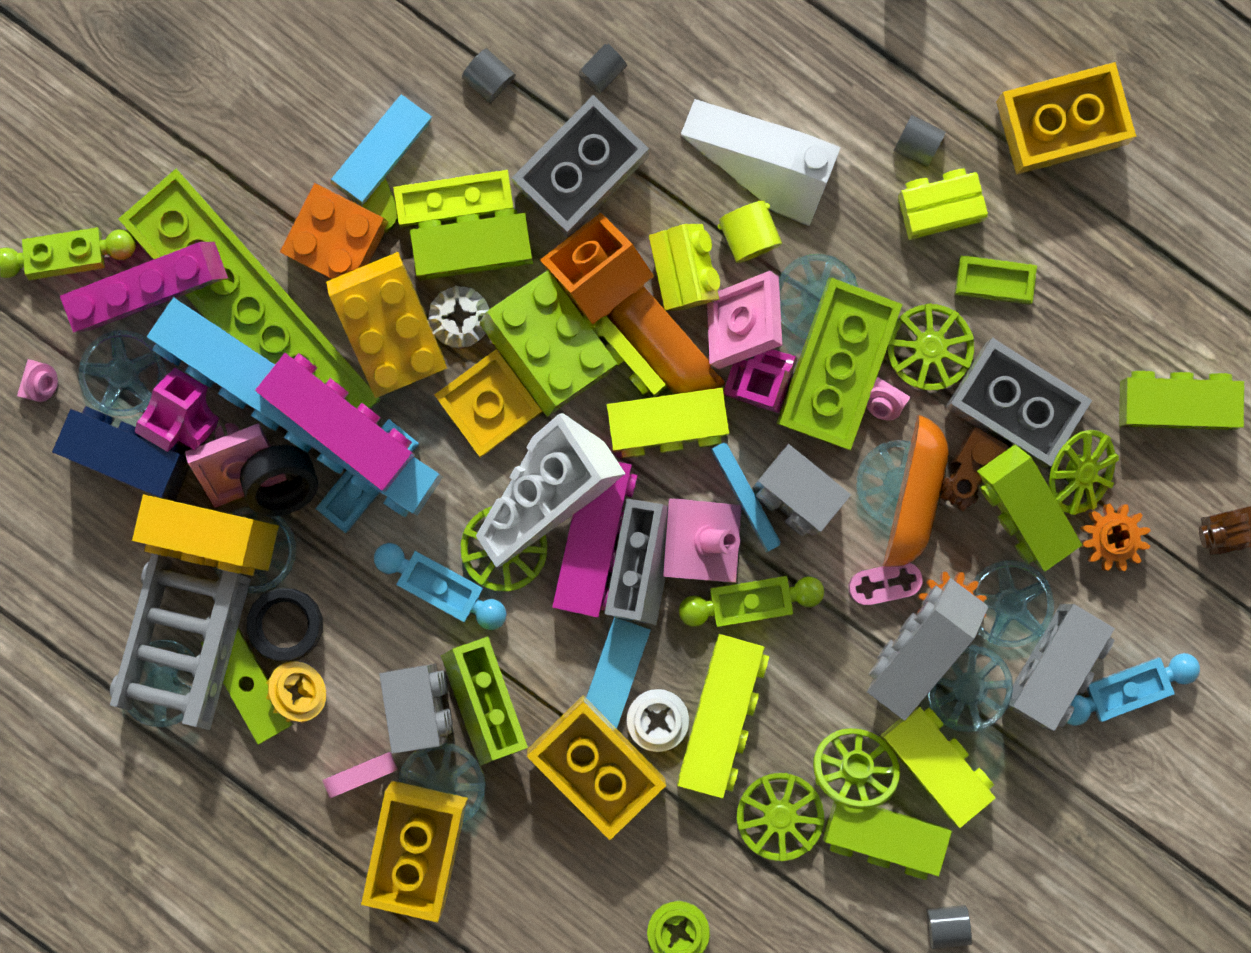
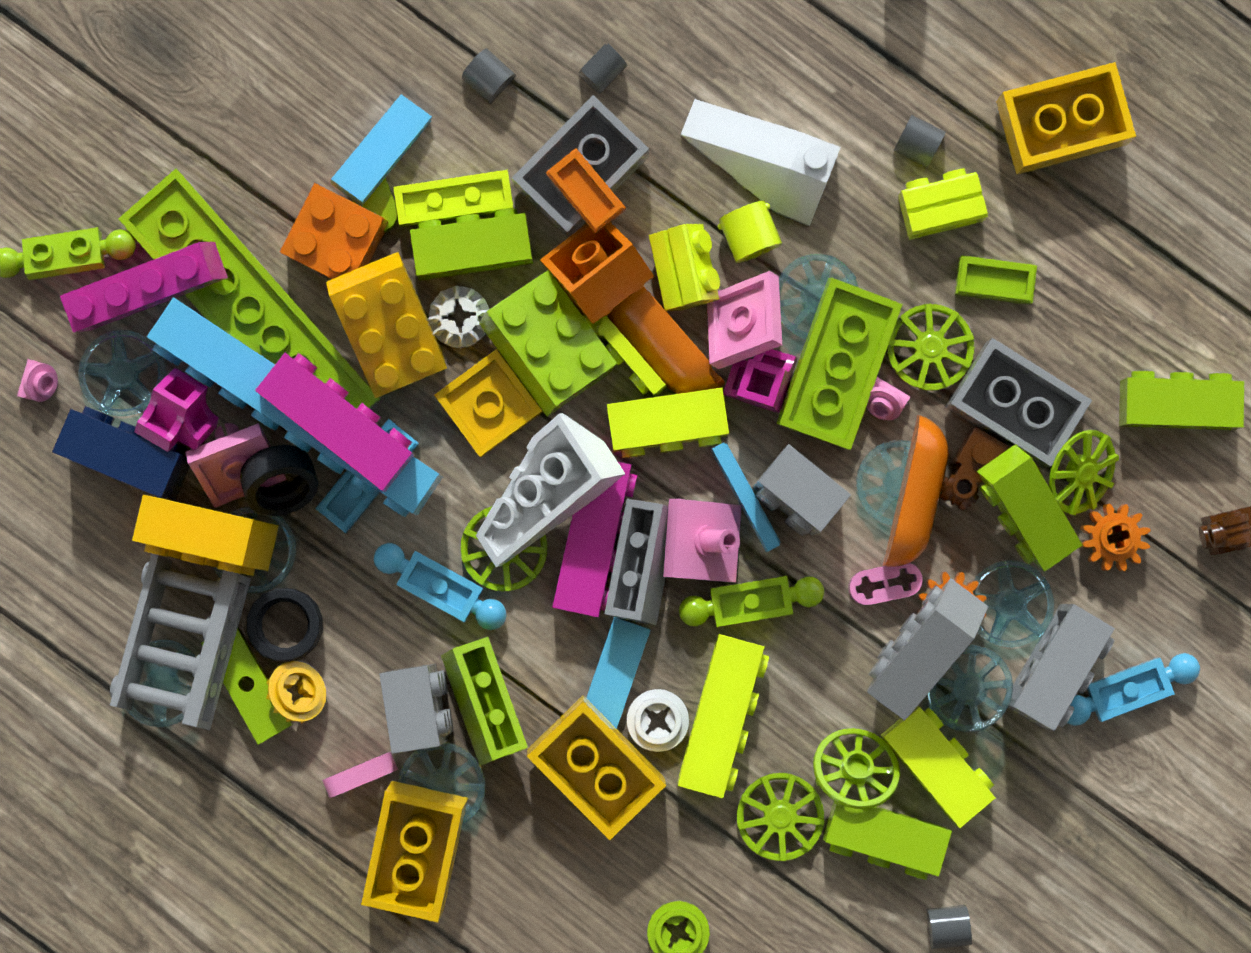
(585, 191): none -> orange tile

